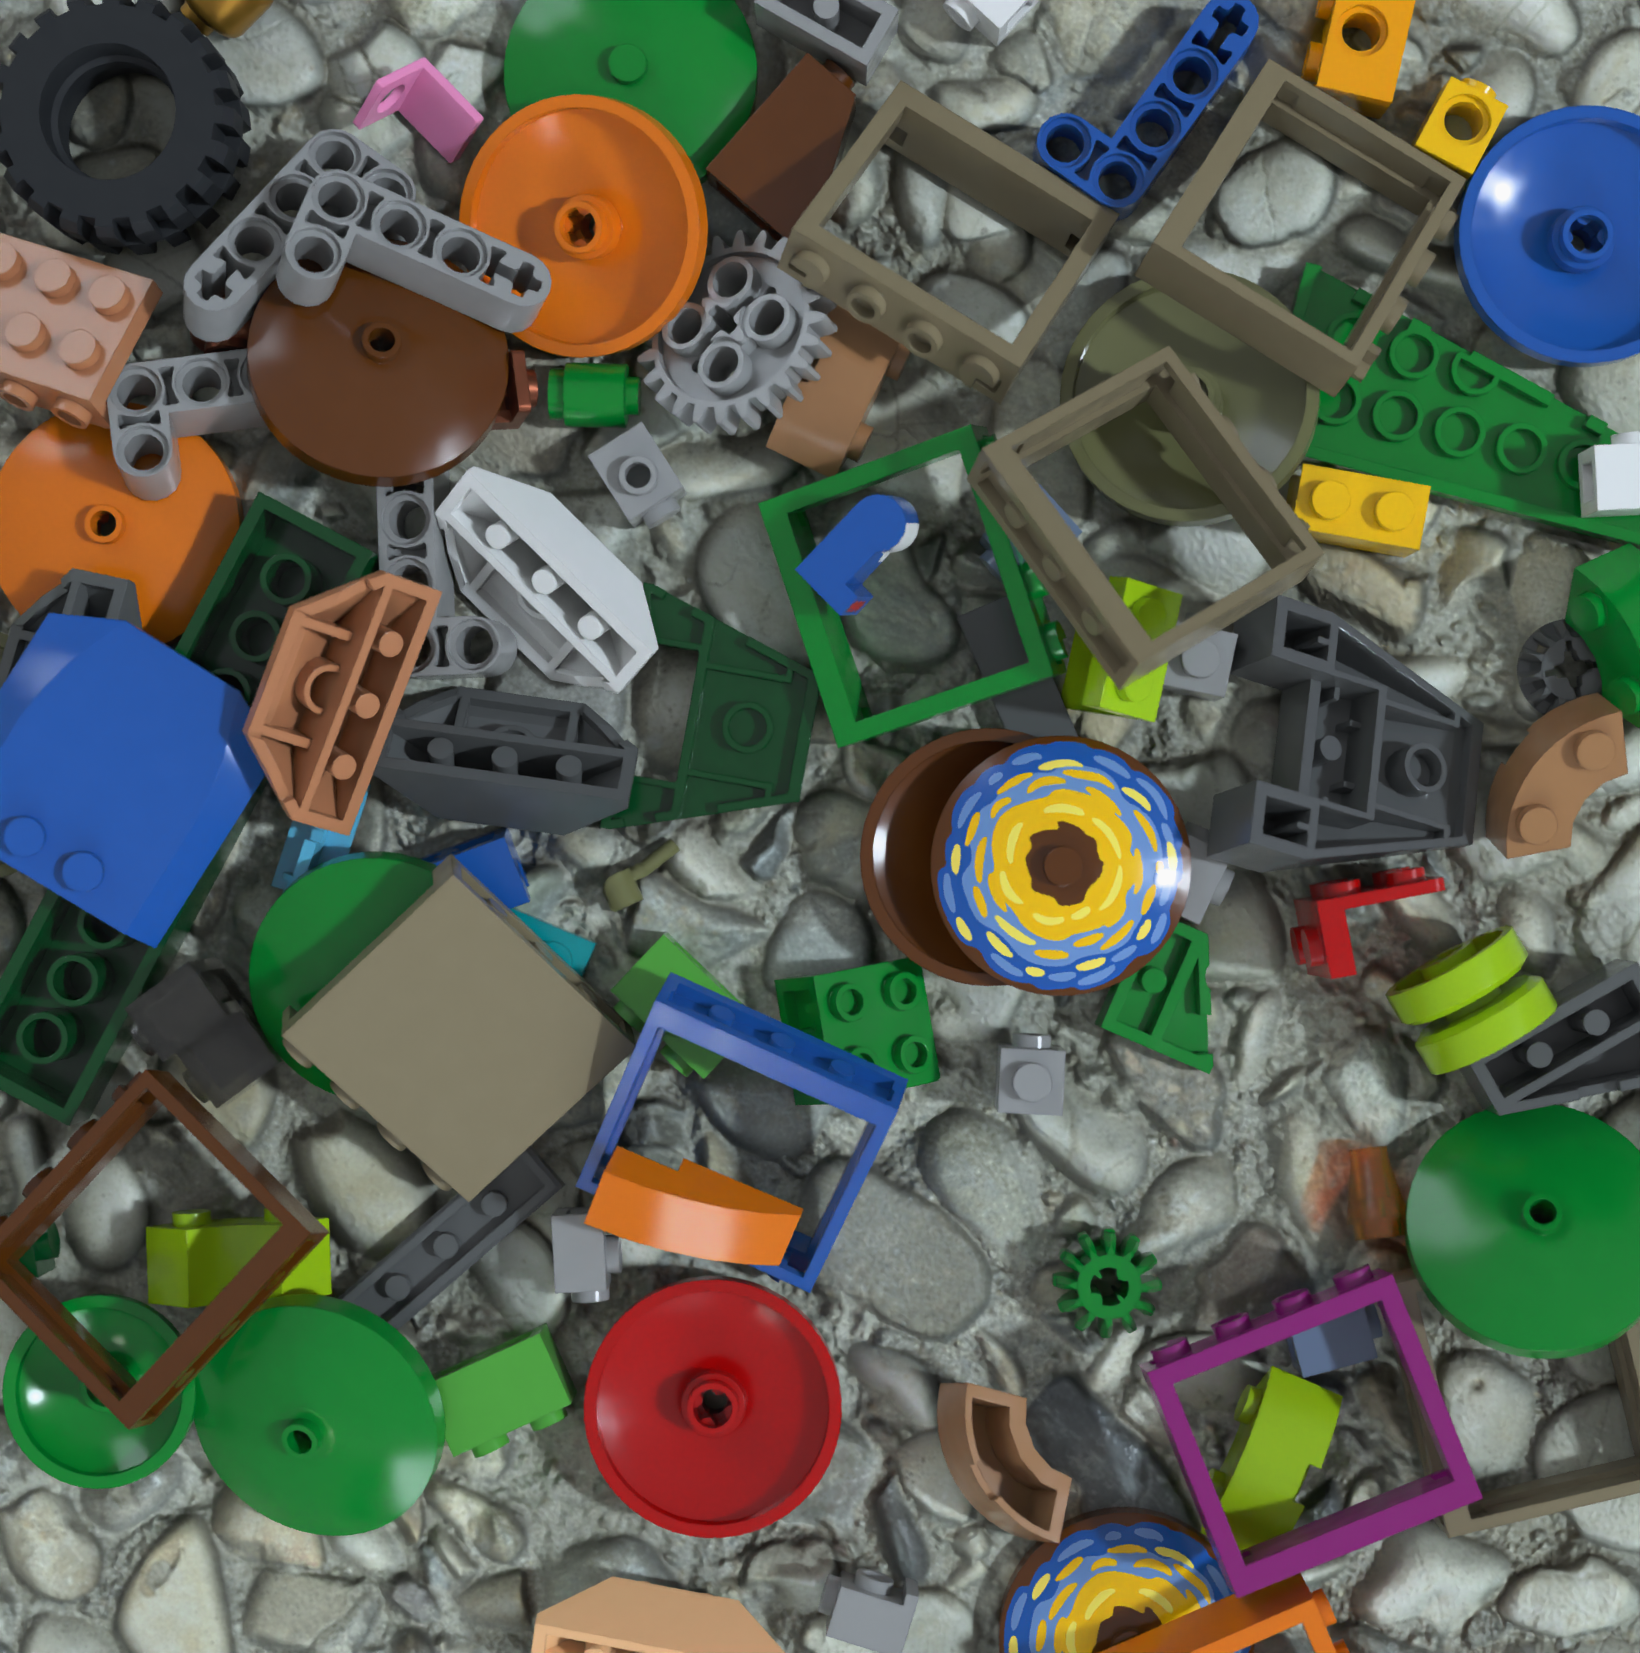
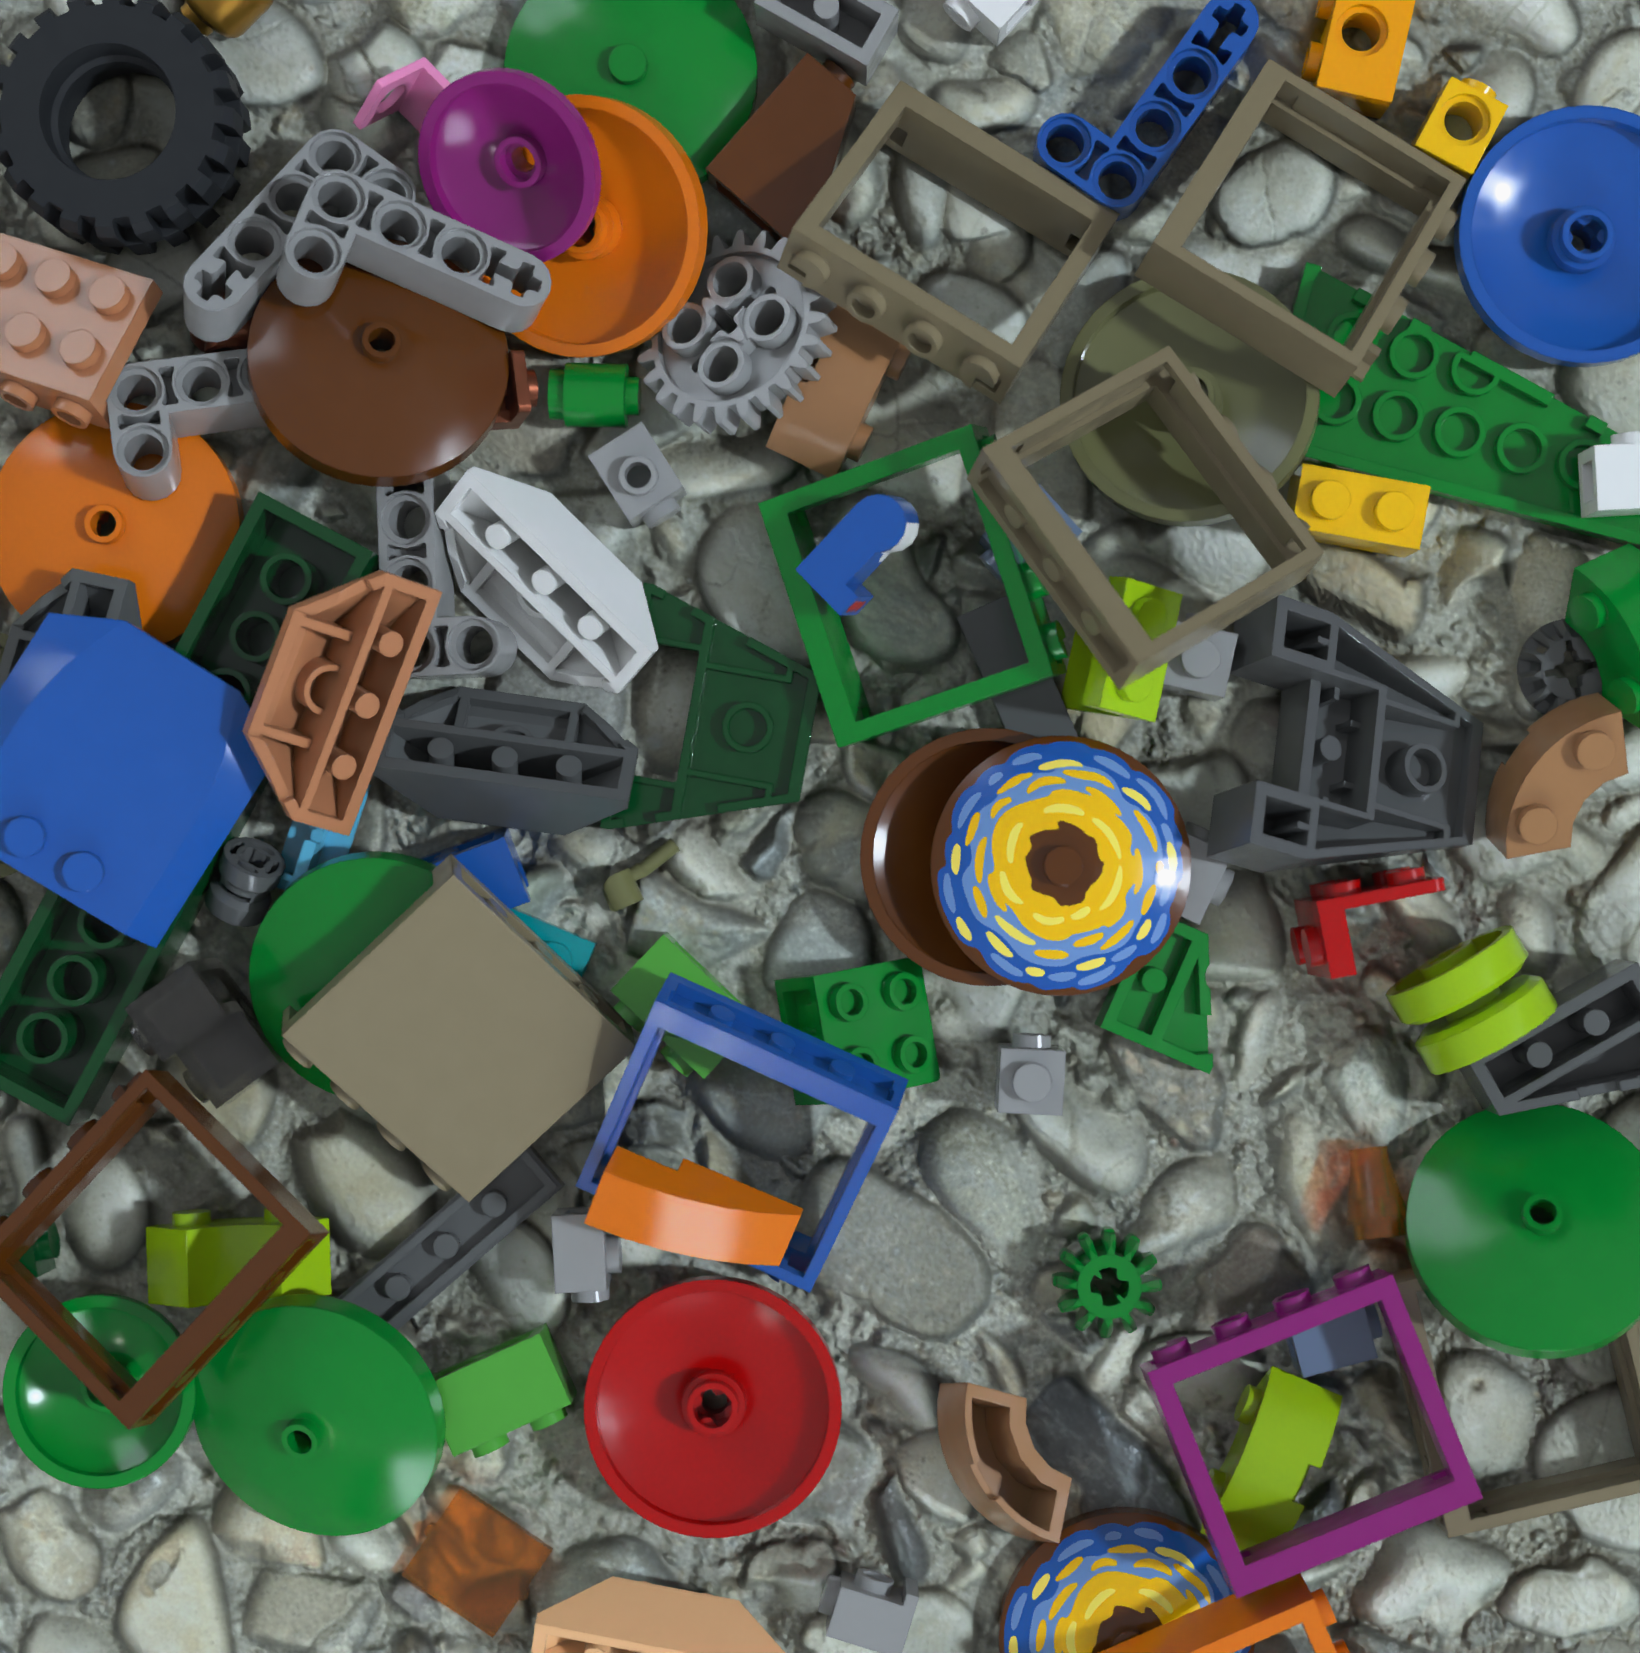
(244, 884): none -> dark grey wheel
(477, 165): none -> magenta dish
(477, 1561): none -> clear orange piece

